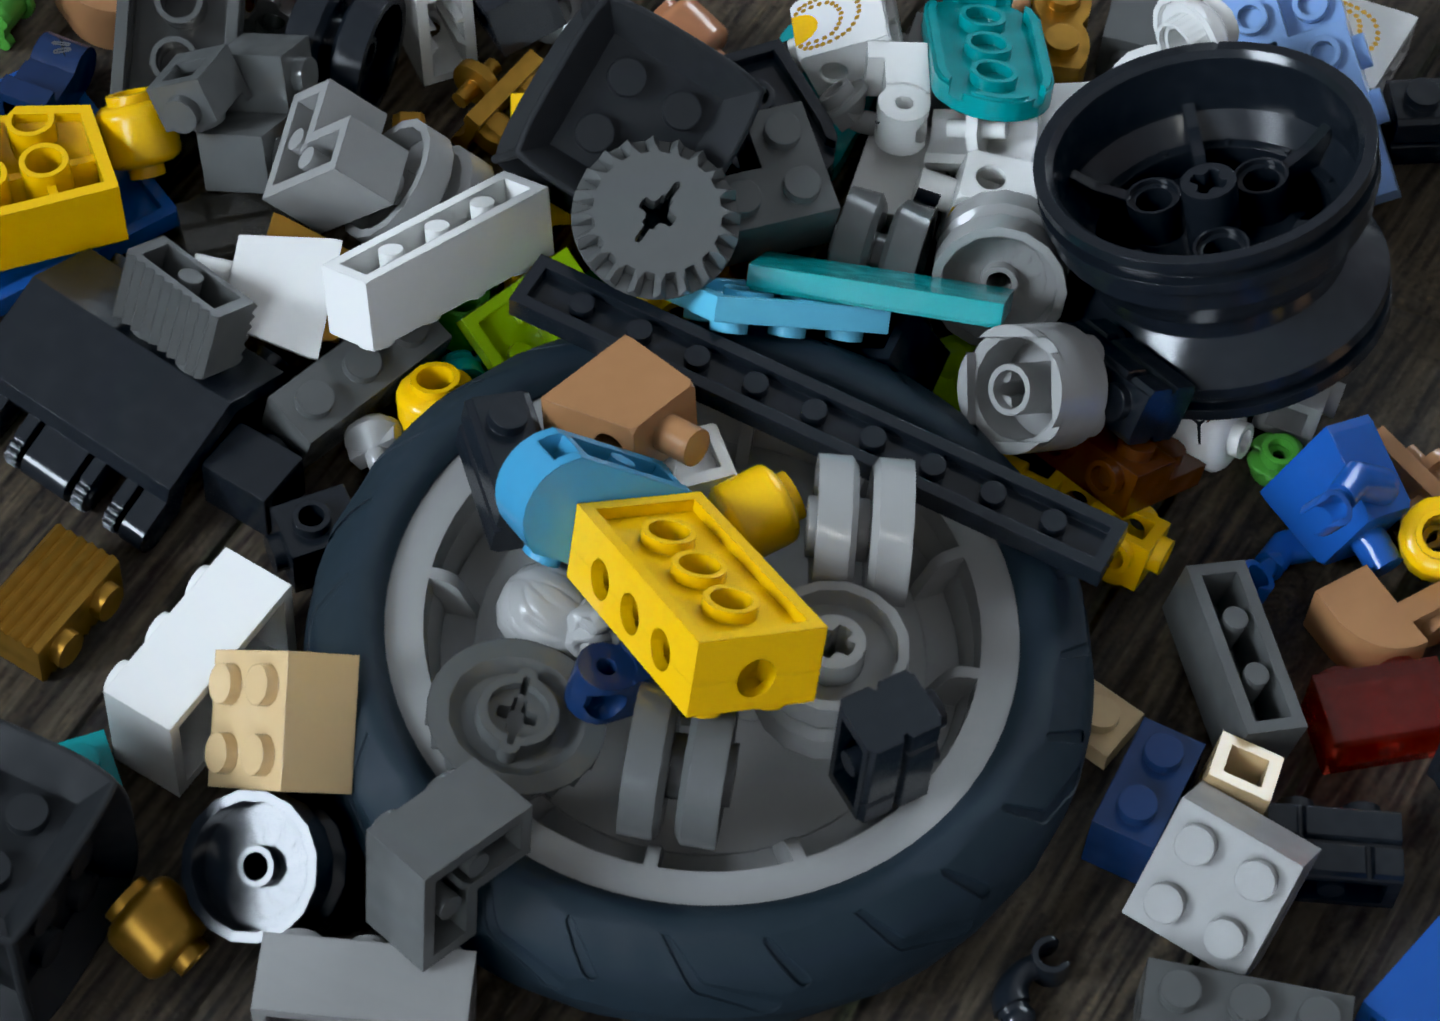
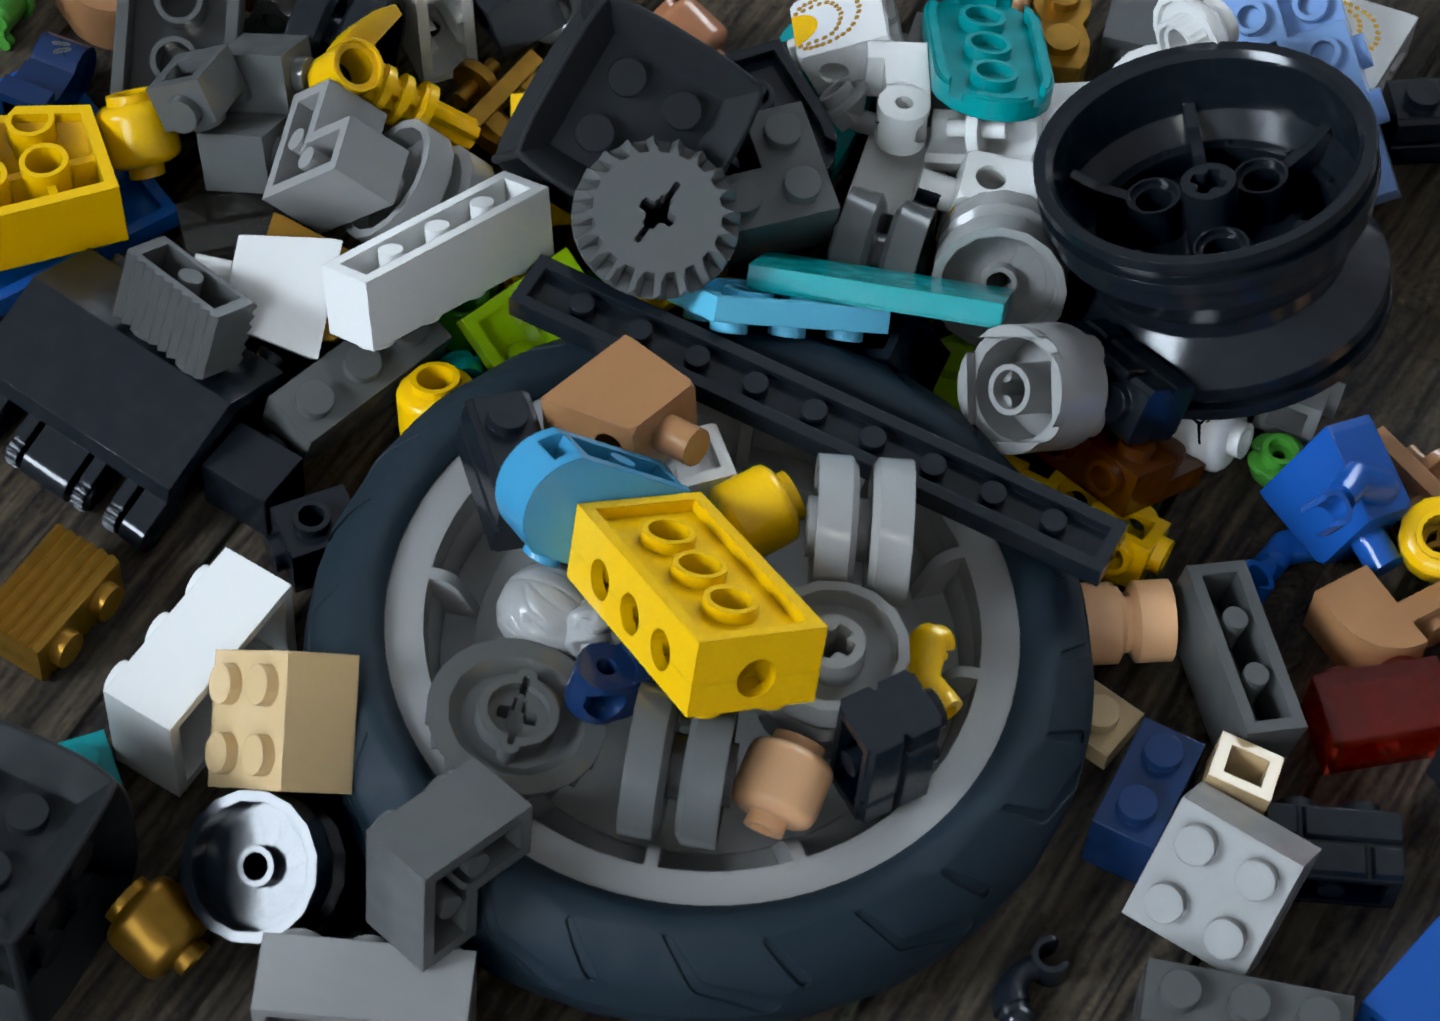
(370, 437): light grey plate -> none
(380, 83): none -> yellow piece
(782, 783): none -> light nougat head
(927, 656): none -> yellow arm
(1132, 621): none -> light nougat wheel

